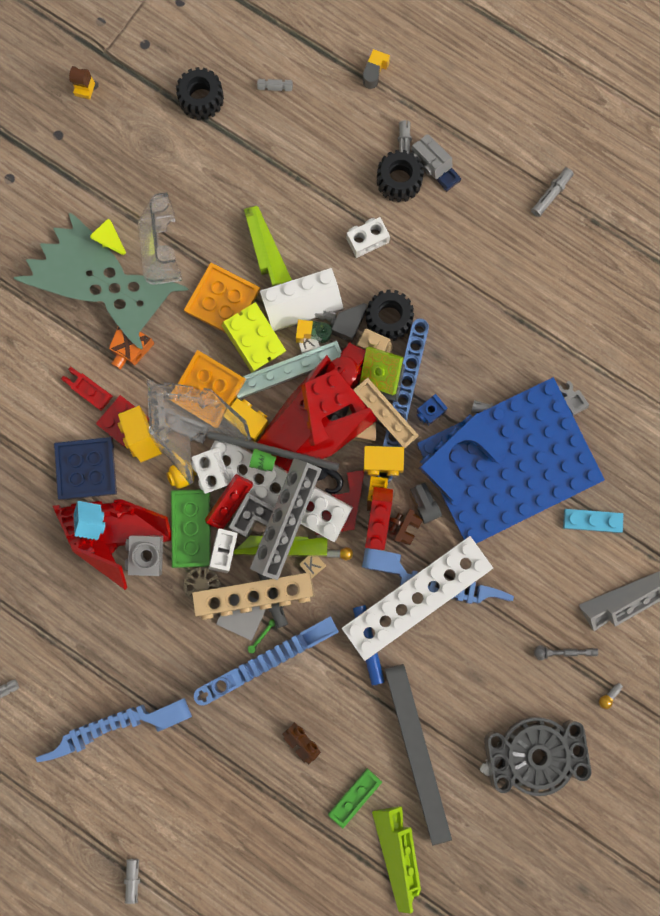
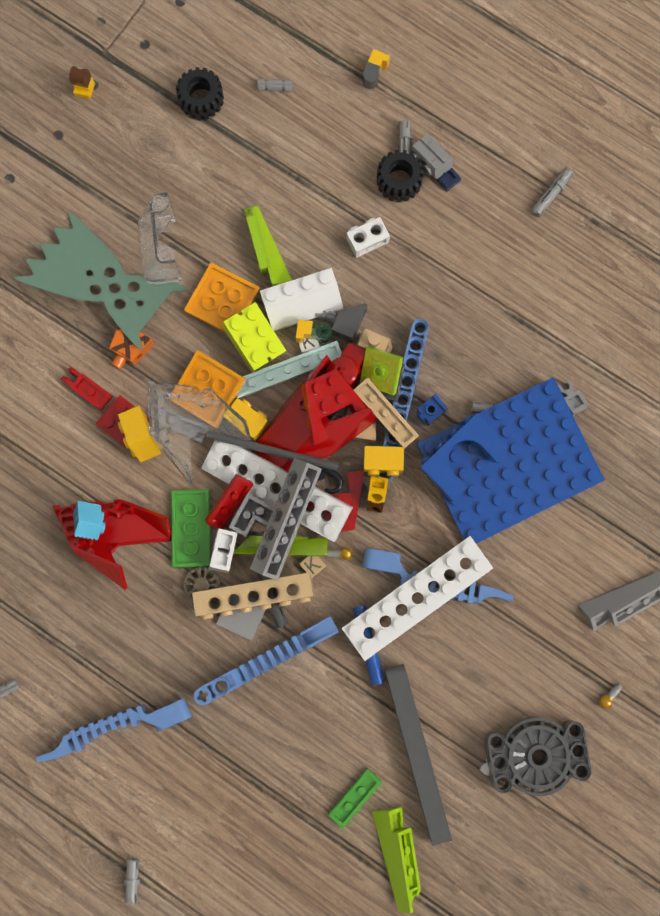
(85, 468): dark blue plate -> none
(108, 237): neon yellow piece -> none
(136, 563): light grey brick -> none
(176, 478): yellow head -> none
(216, 468): white brick -> none
(251, 649): bright green hinge -> none
(262, 460): bright green piece -> none
(296, 736): reddish brown hinge -> none
(379, 518): red brick -> none
(390, 300): black tyre -> none
(410, 519): reddish brown hips -> none
(427, 507): dark grey piece -> none
(543, 652): flat silver piece -> none
(593, 520): medium azure plate -> none

